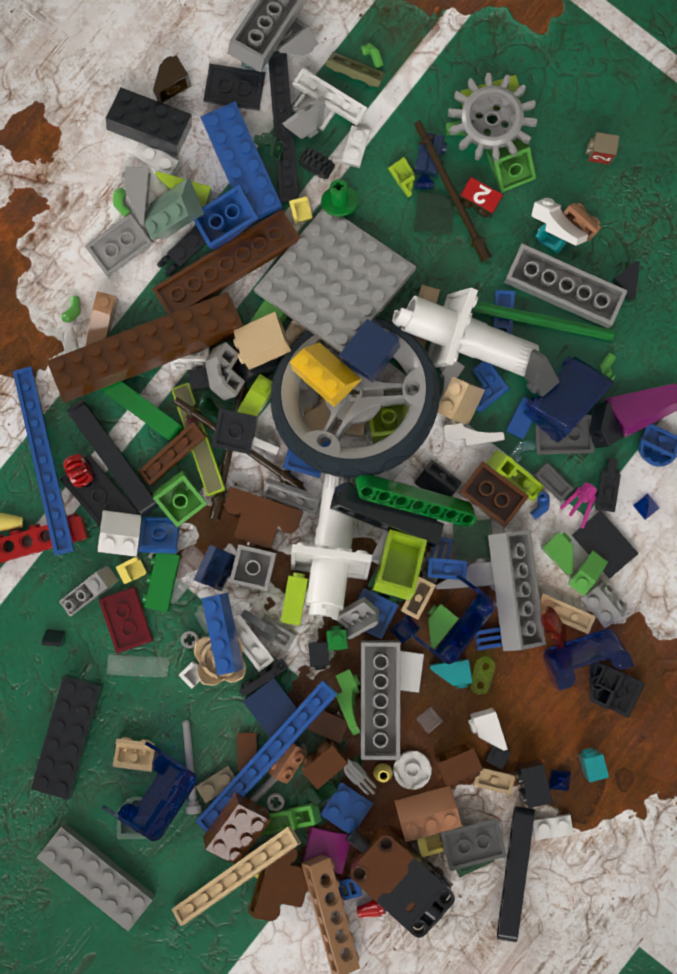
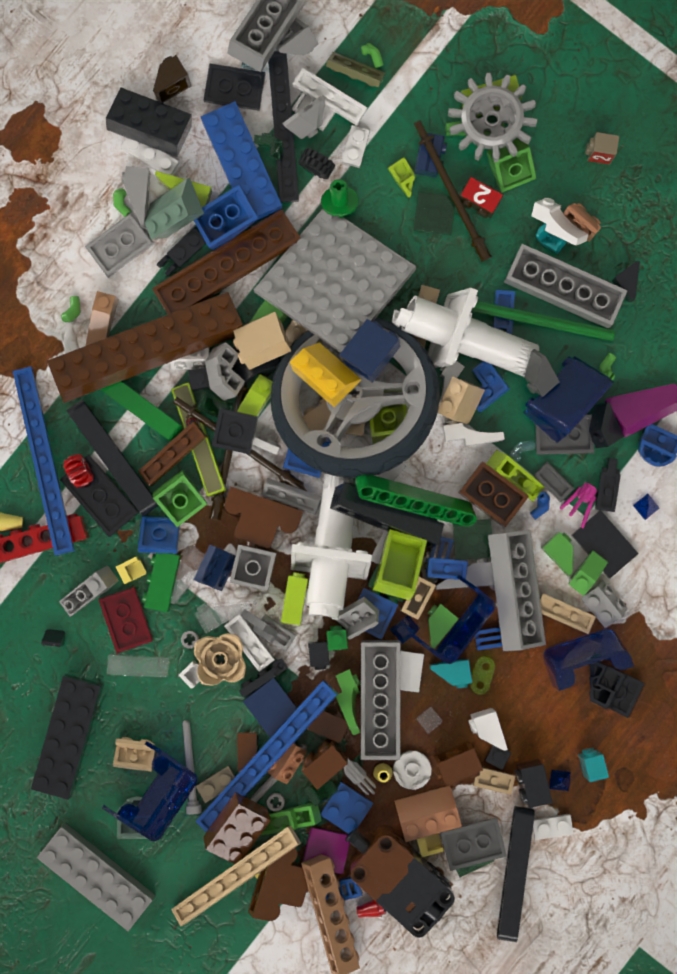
(119, 533): white slope -> none
(222, 634): blue brick -> none
(301, 210): light yellow panel -> none
(424, 183): clear blue slope -> none
(437, 479): black panel -> none
(520, 422): blue tile -> none
(554, 626): clear red slope -> none

